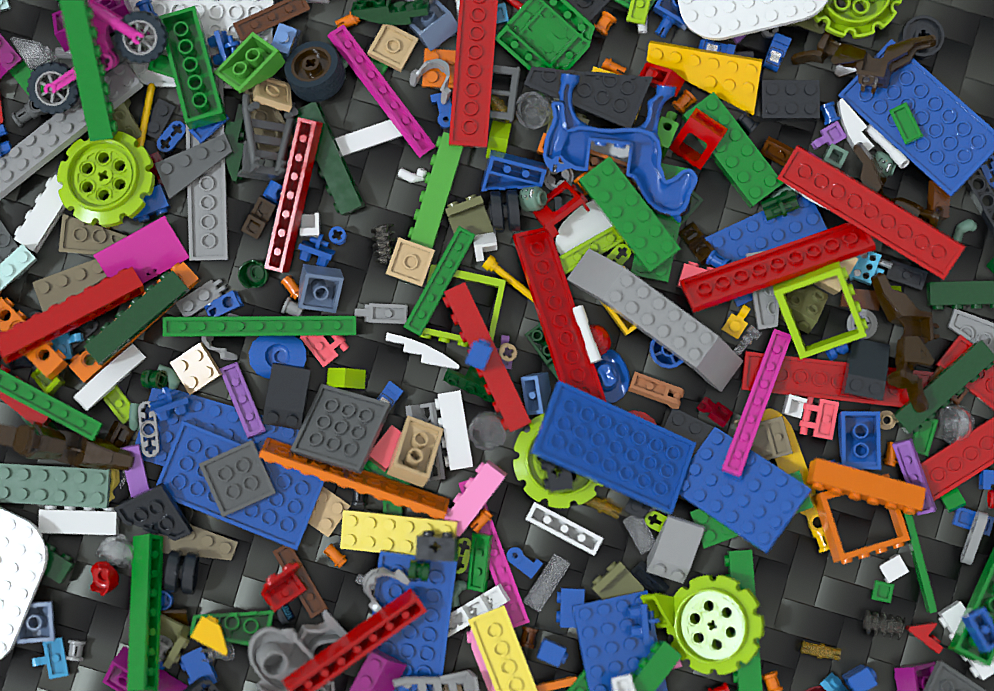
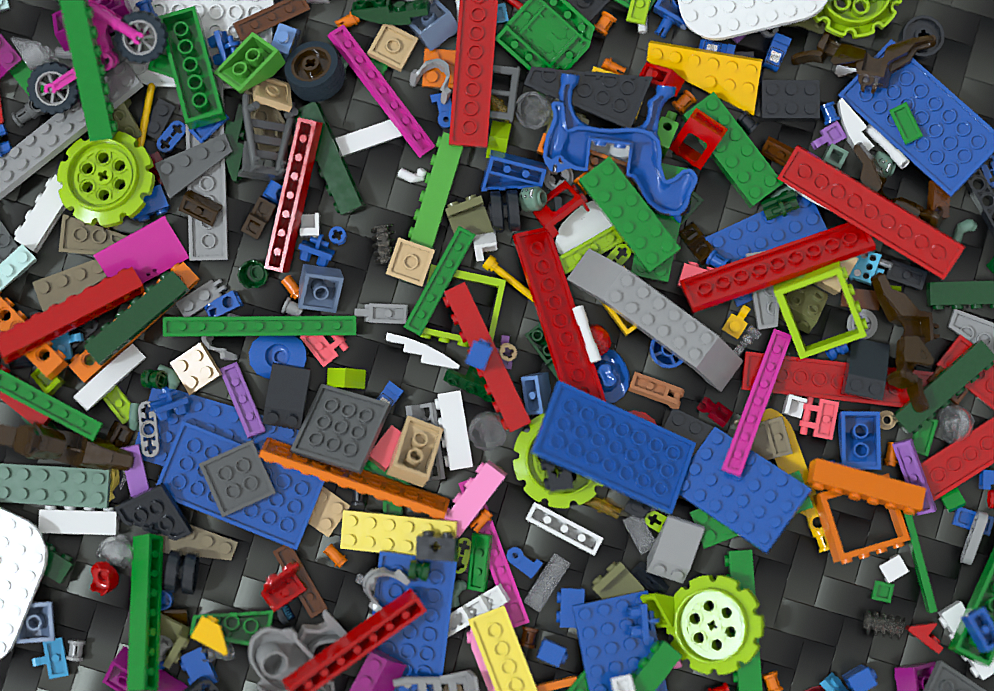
(200, 207): none -> dark brown slope
(820, 650): clear yellow pin -> none

